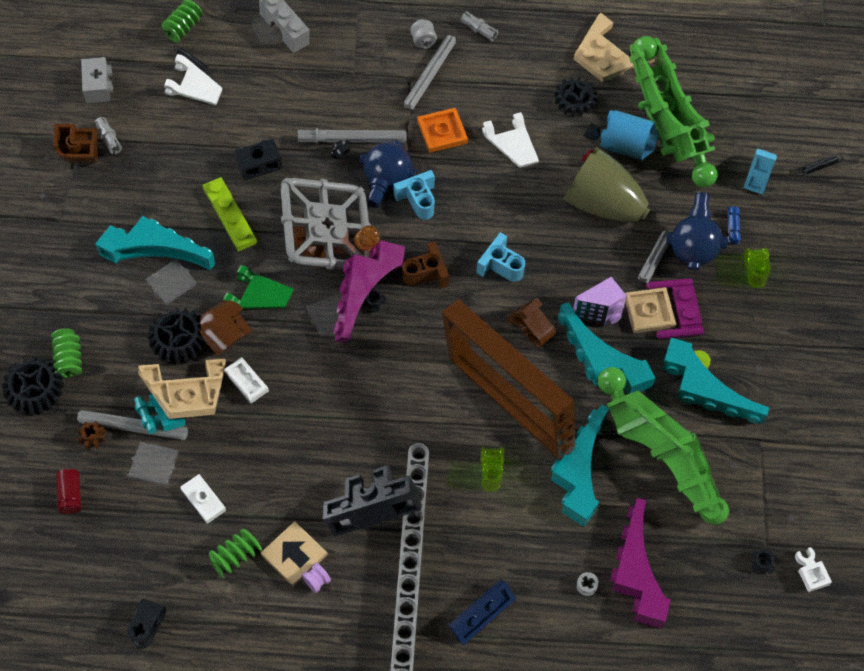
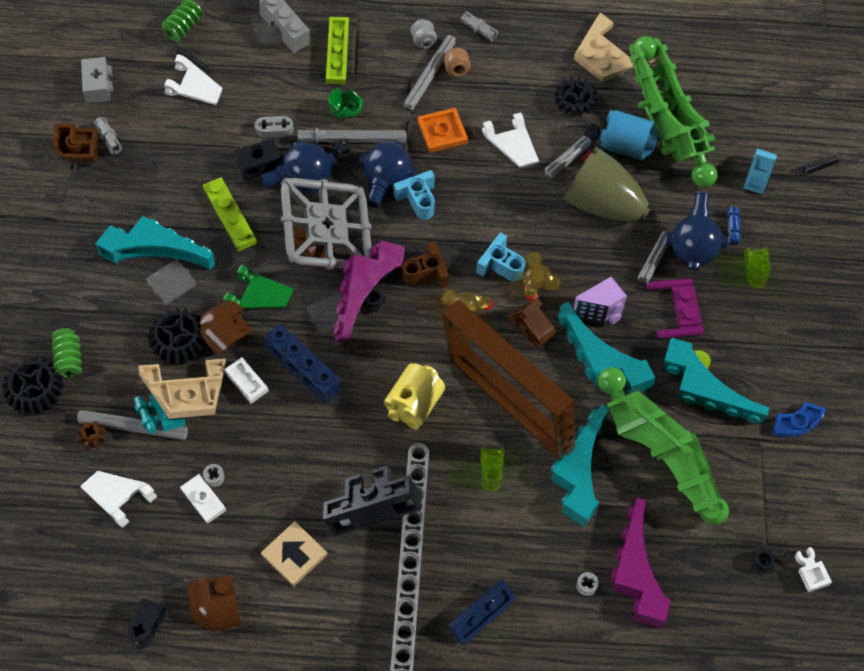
(68, 491): dark red piece -> none
(113, 491): none -> white flag
(153, 463): clear piece -> none
(214, 603): none -> reddish brown brick
(215, 482): none -> light grey bush
(234, 551): bright green piece -> none
(274, 126): none -> light grey beam
(302, 162): none -> dark blue piece
(302, 363): none -> dark blue brick
(316, 577): lavender wheel -> none
(337, 50): none -> lime plate
(345, 104): none -> green hair
(372, 238): clear orange wheel -> none
(414, 395): none -> light yellow cylinder
(457, 62): none -> medium nougat head
(469, 298): none -> clear yellow animal
(537, 276): none -> clear yellow animal
(568, 156): none -> light grey axle
(650, 310): tan tile -> none
(799, 422): none -> blue tile

